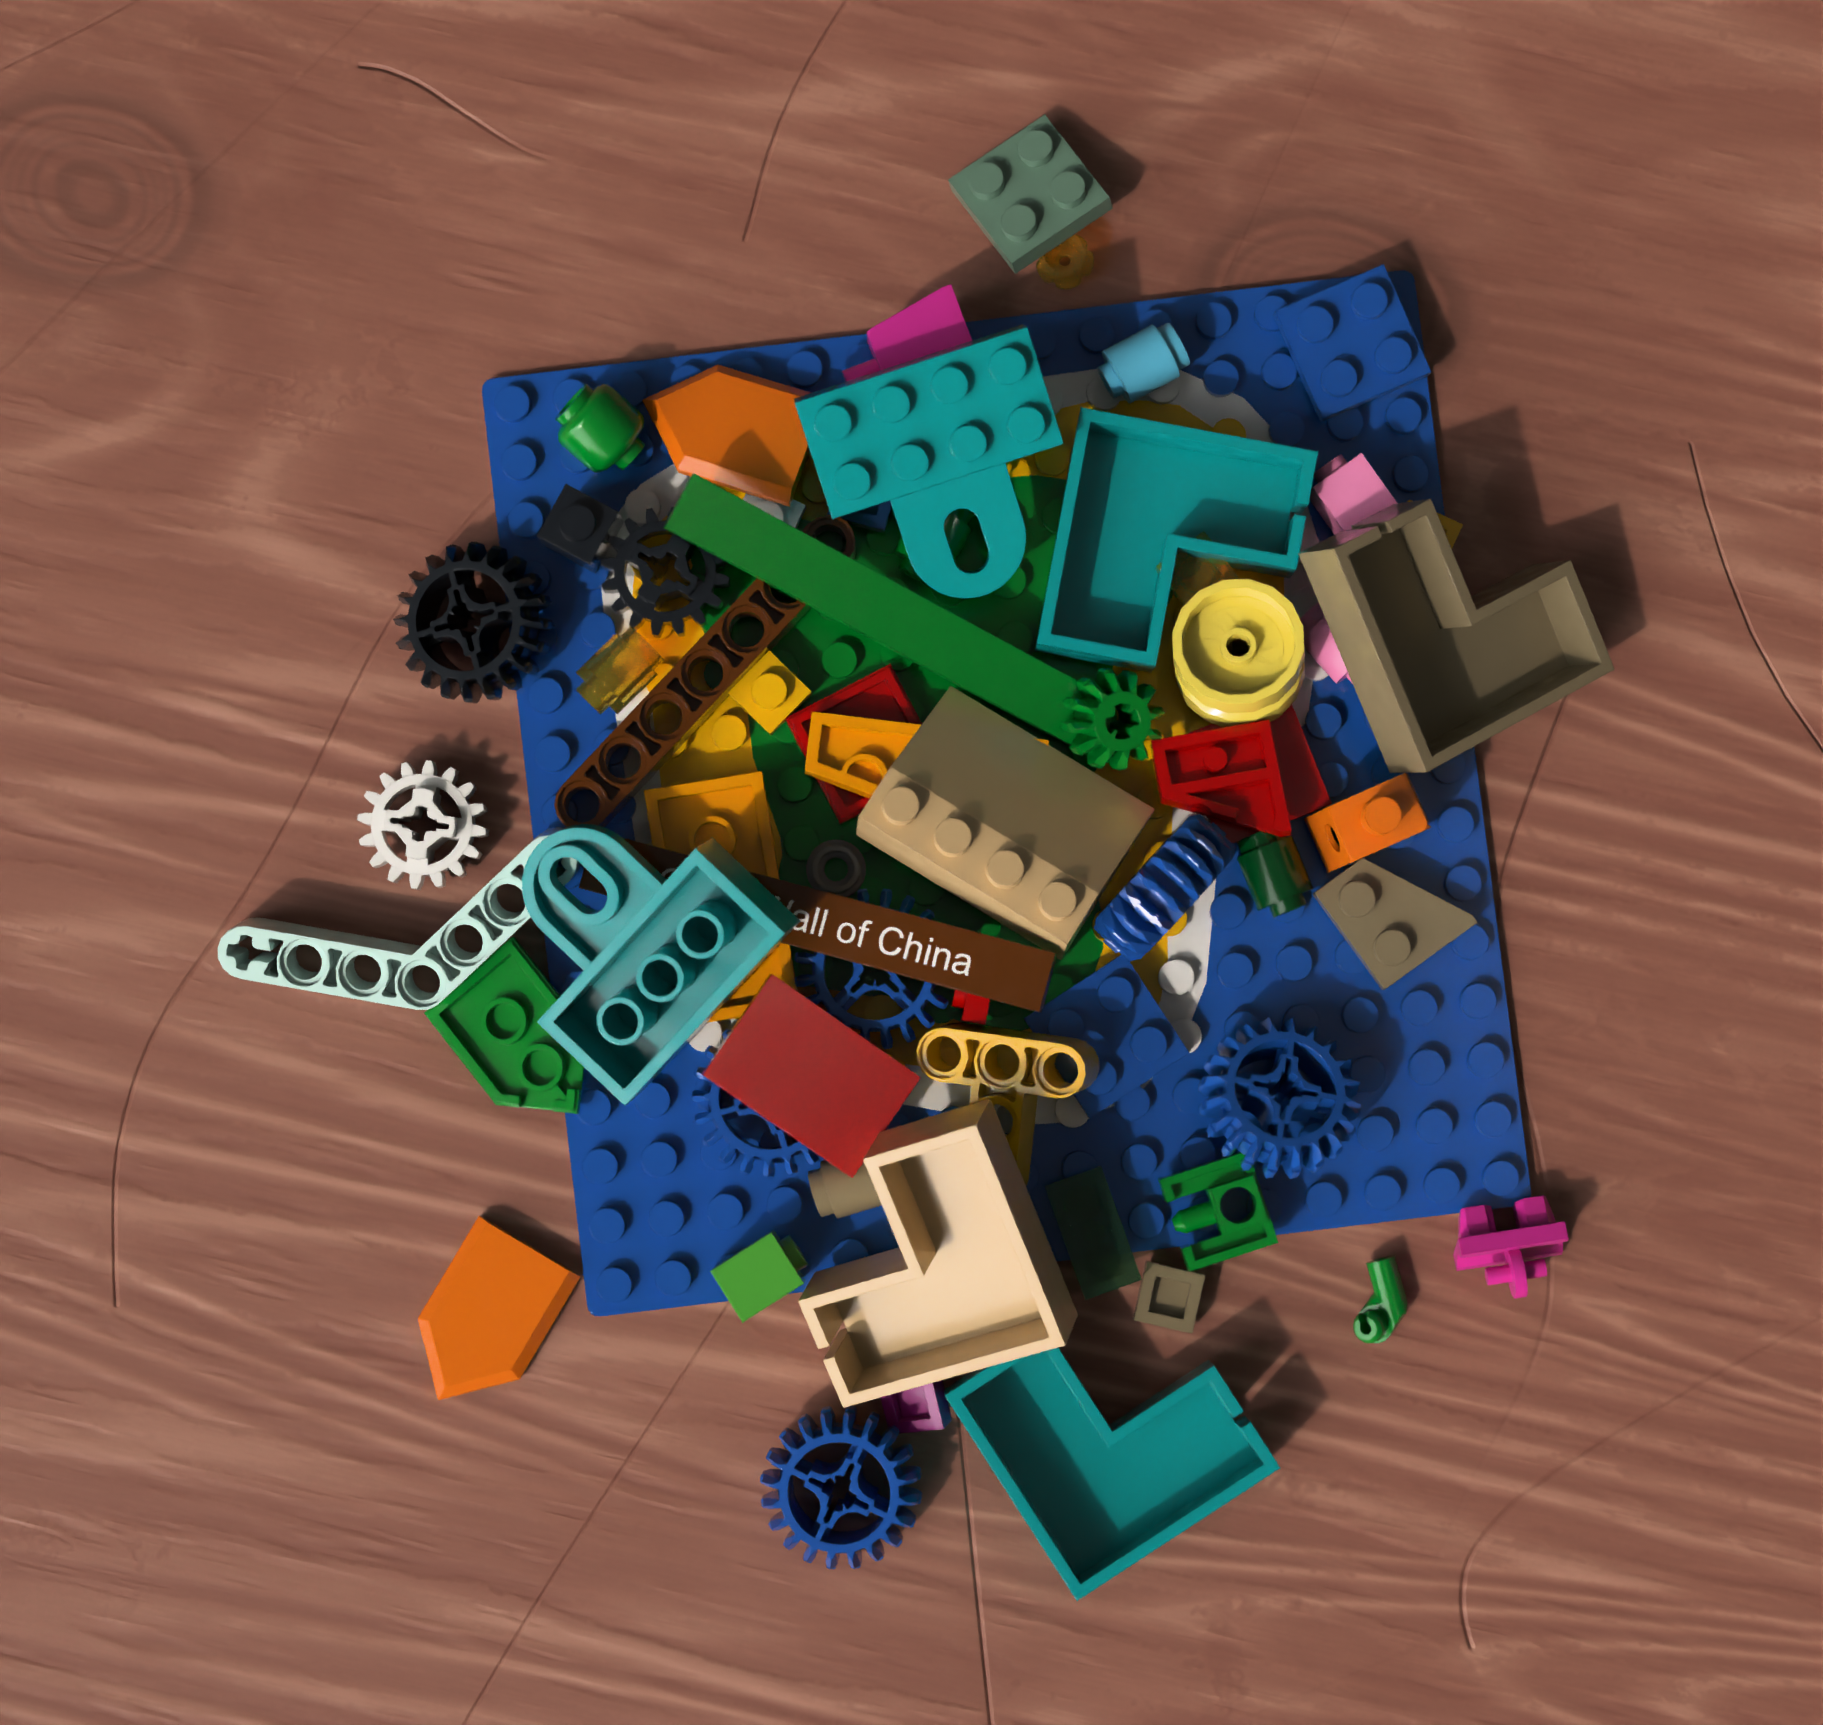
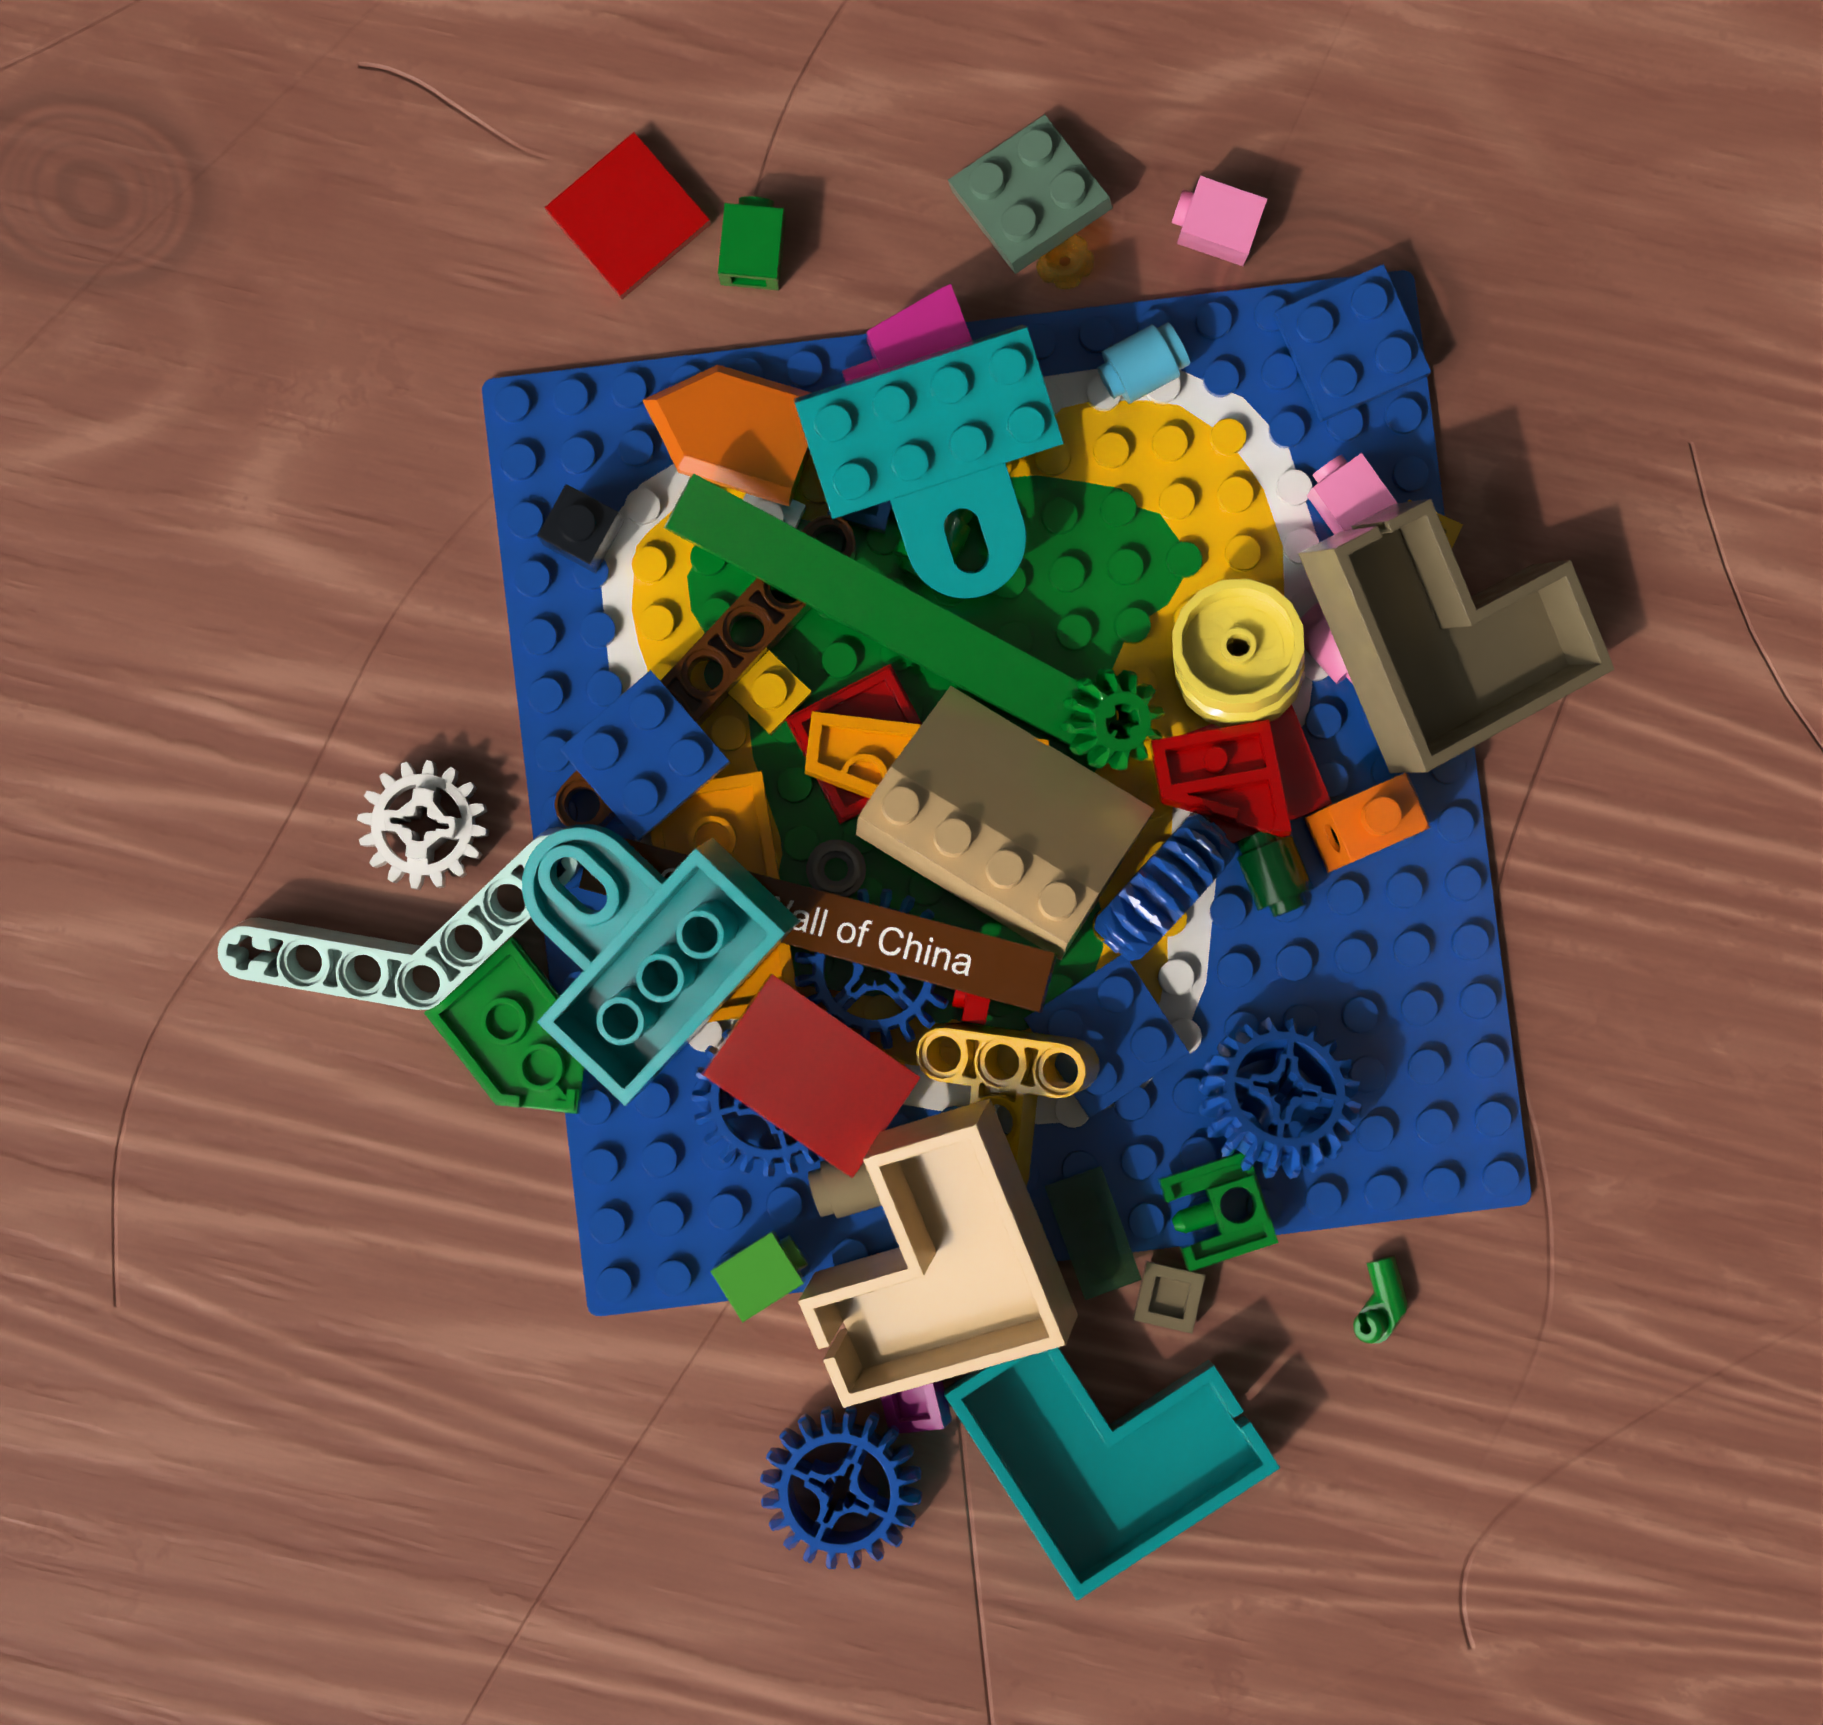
(457, 580): black gear -> none
(491, 1310): orange tile -> none
(601, 428): green head -> none
(618, 671): clear yellow brick -> none
(627, 215): none -> red tile
(644, 755): none -> blue plate
(652, 596): black gear -> none
(751, 244): none -> green brick
(1141, 497): teal piece -> none
(1197, 573): clear yellow plate -> none
(1219, 220): none -> bright pink brick
(1389, 919): dark tan wing -> none
(1534, 1238): dark pink hips -> none

